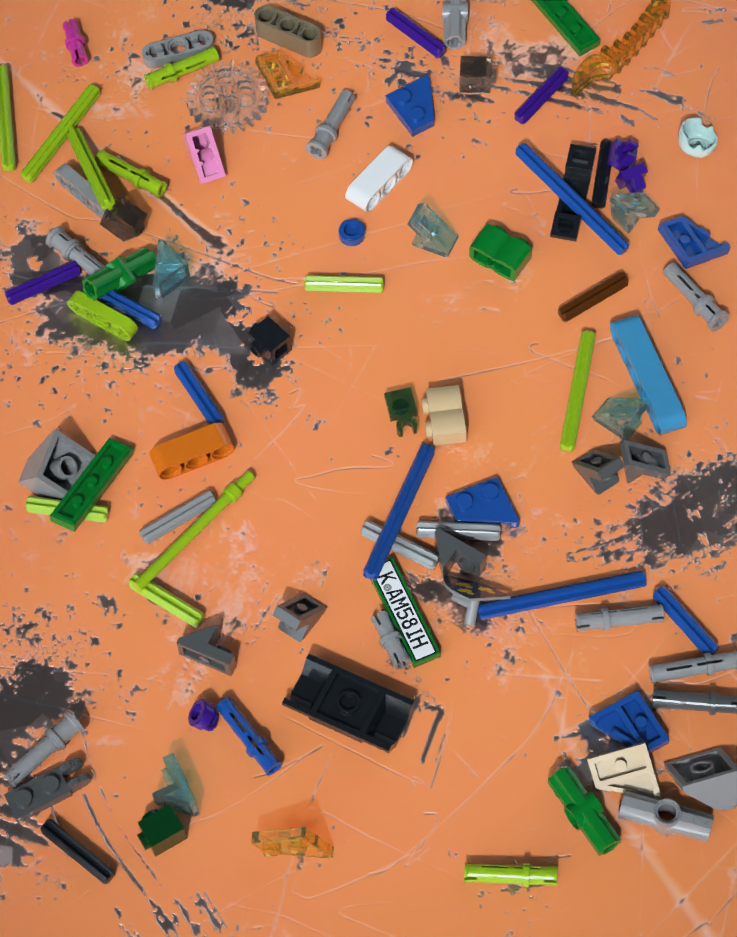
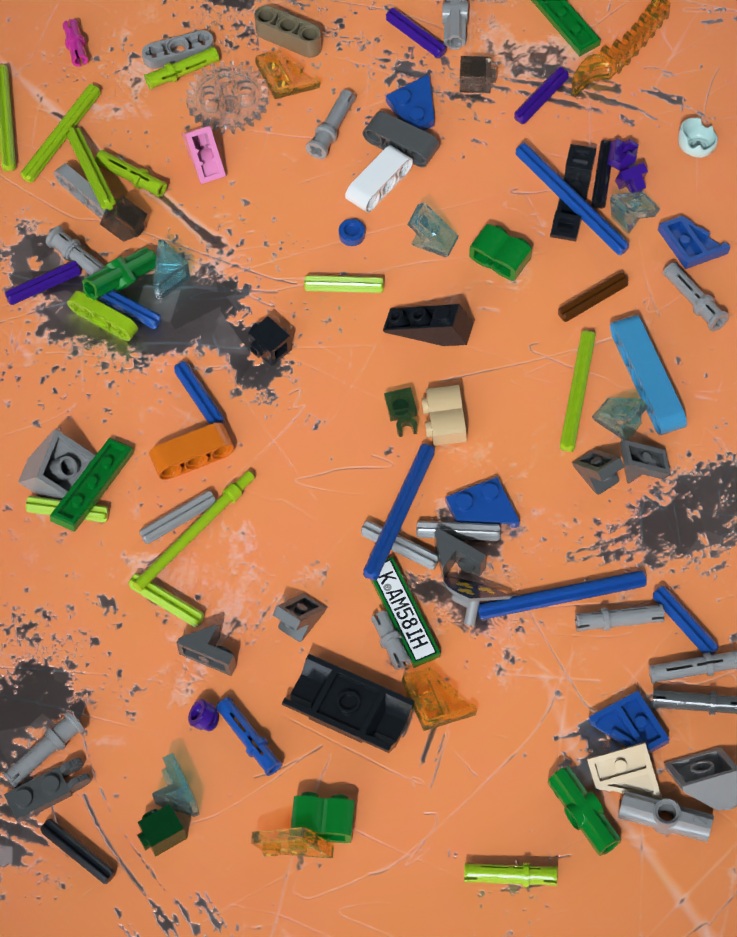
(325, 817): none -> green brick
(412, 141): none -> dark grey beam
(431, 324): none -> black slope
(435, 700): none -> clear yellow wing

